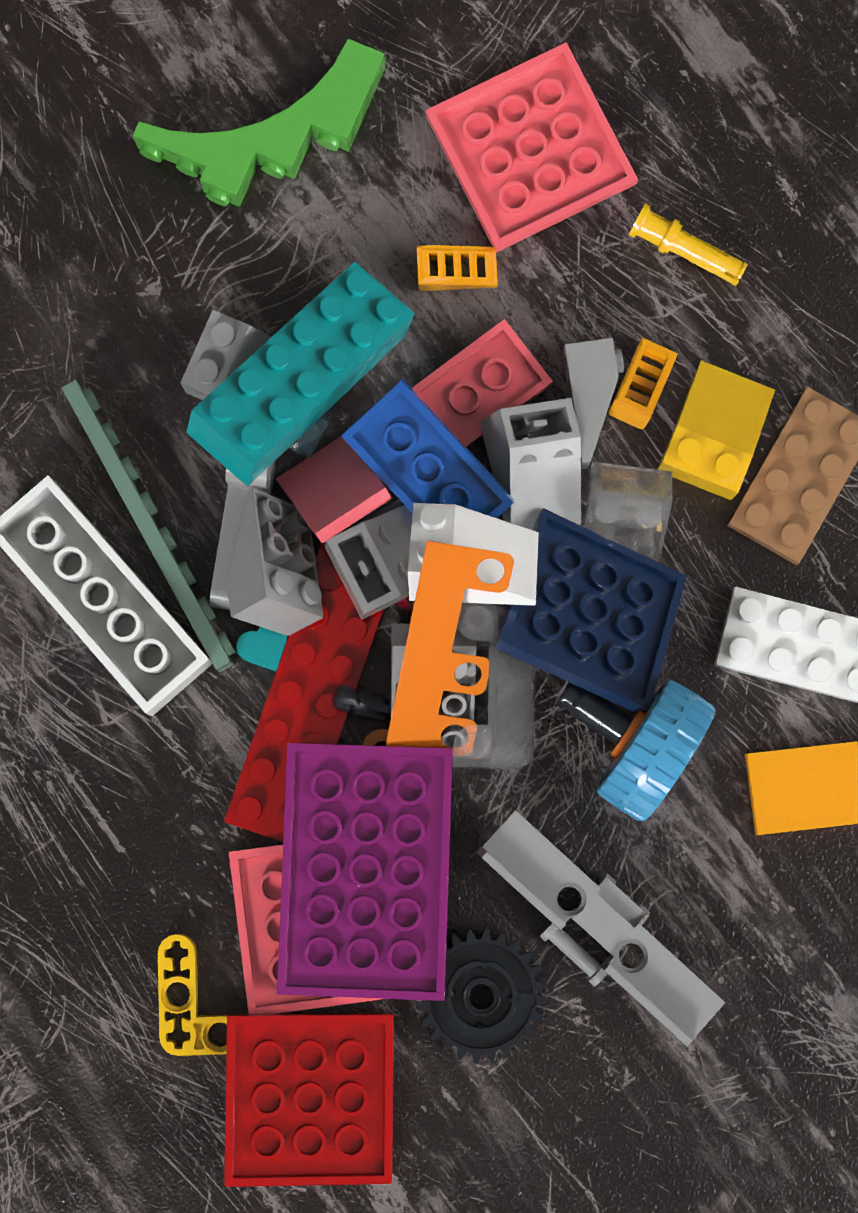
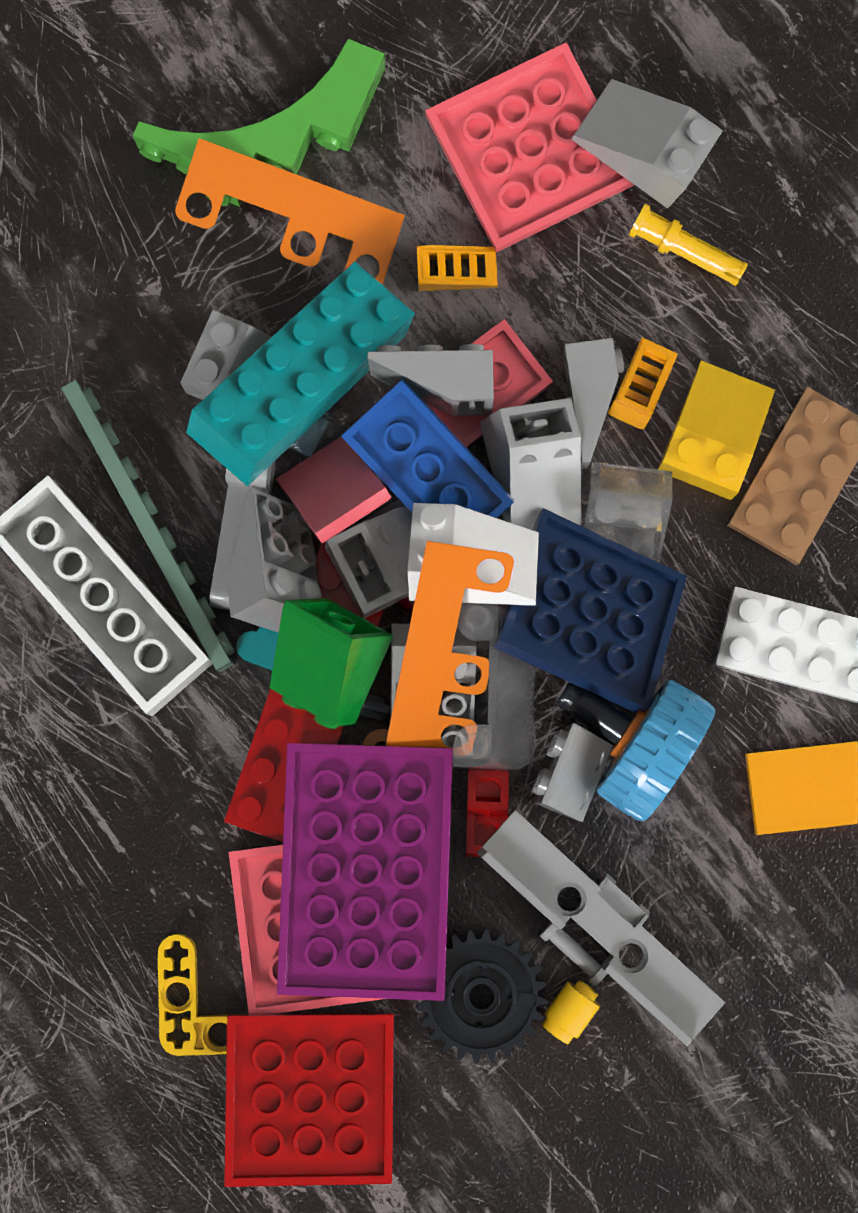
(306, 202): none -> orange piece
(326, 659): none -> green slope
(447, 380): none -> light grey slope
(485, 806): none -> red slope
(571, 1011): none -> yellow brick
(573, 772): none -> light grey slope
(647, 139): none -> light grey slope

